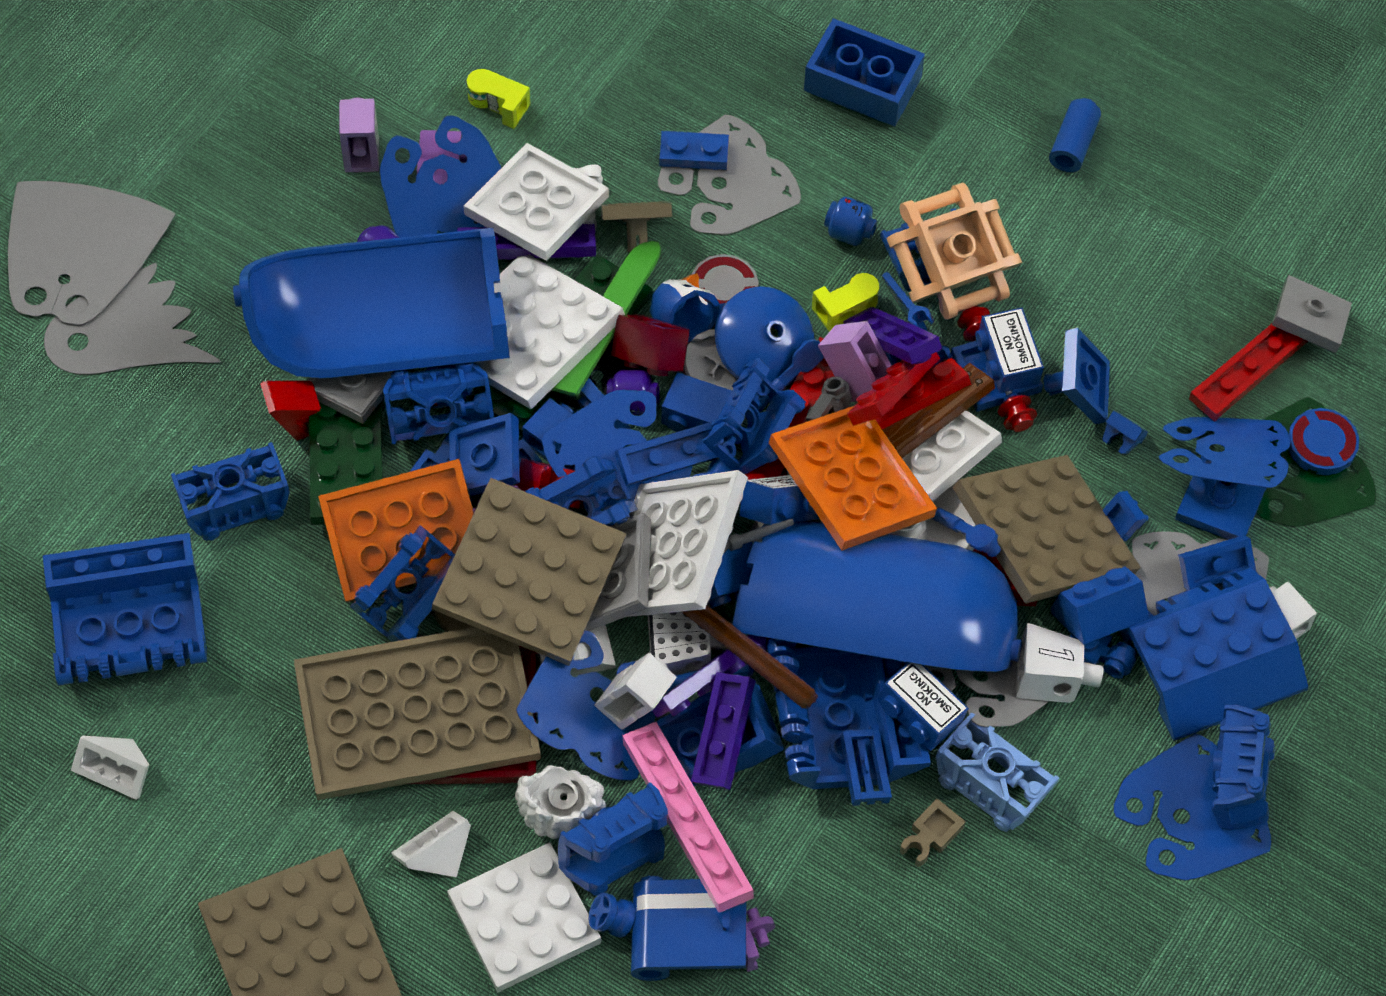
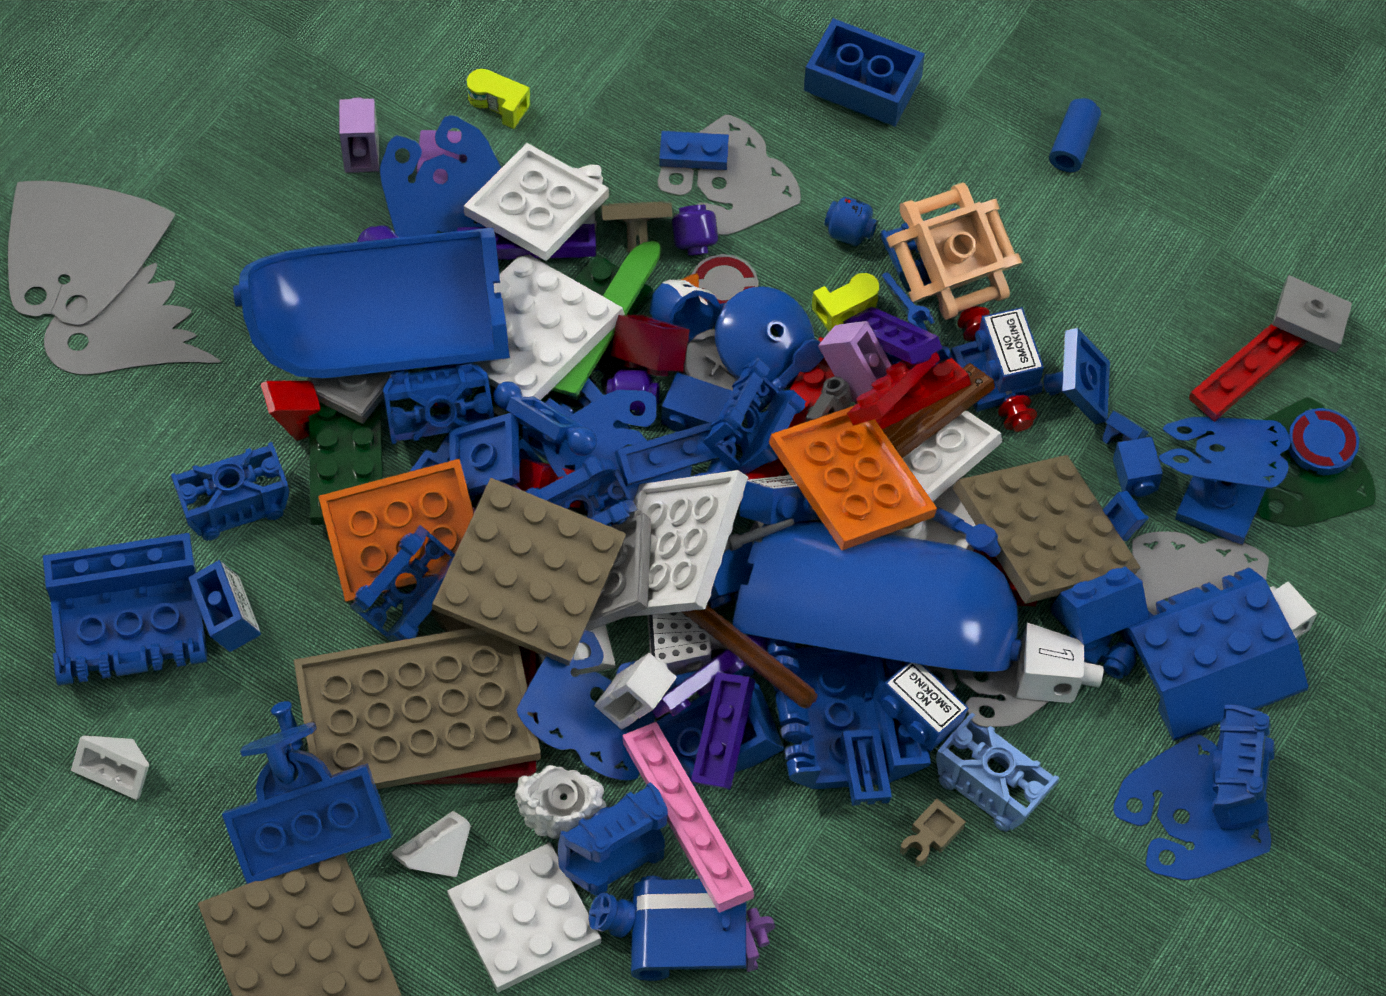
(224, 606): none -> blue brick
(302, 816): none -> blue plate
(539, 415): none -> blue plate
(695, 229): none -> dark purple head
(1138, 466): none -> blue brick
(1216, 561): blue plate -> none

